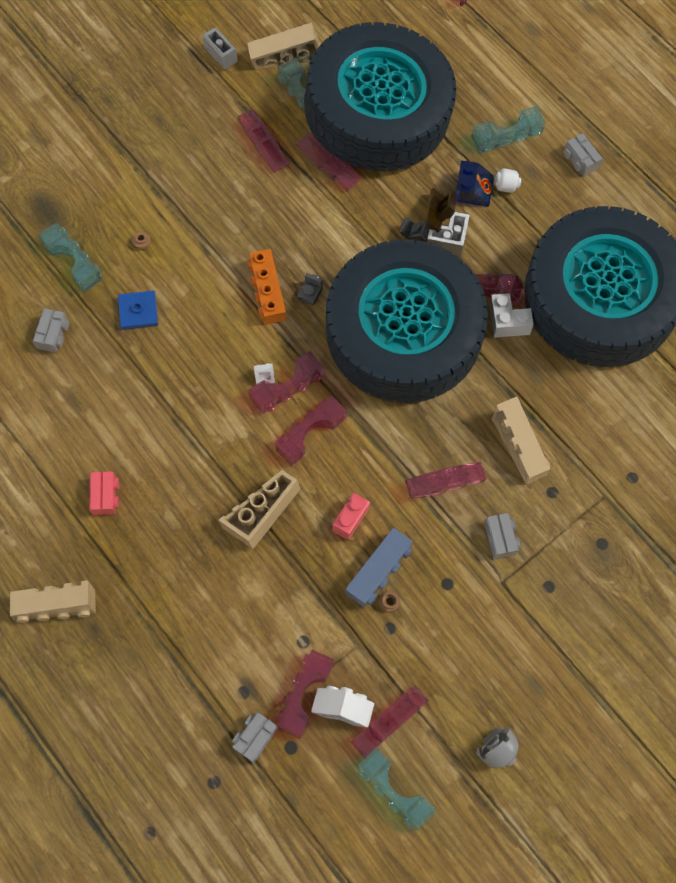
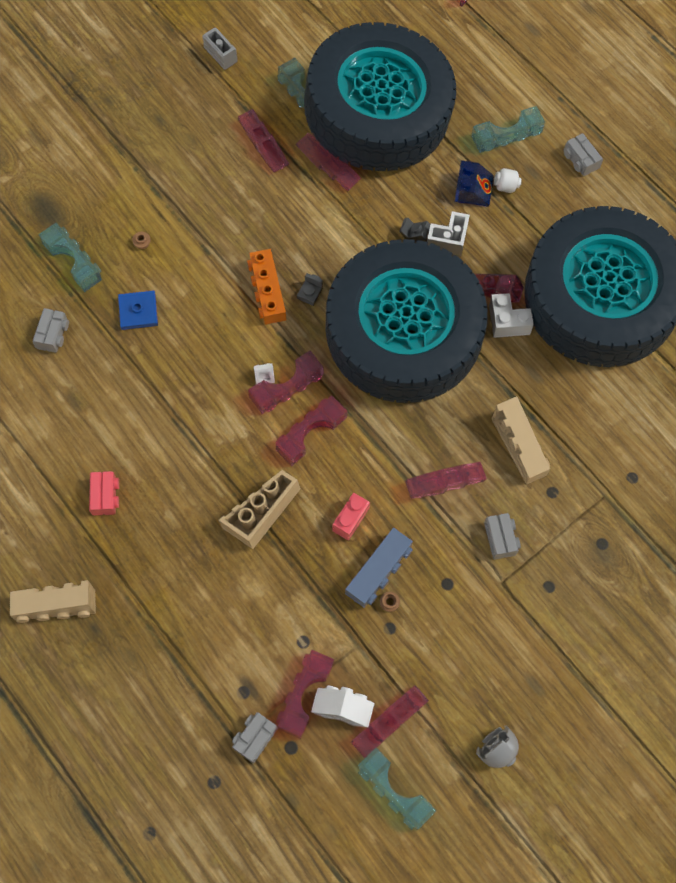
(284, 46): tan wedge -> none
(439, 209): dark brown bracket -> none

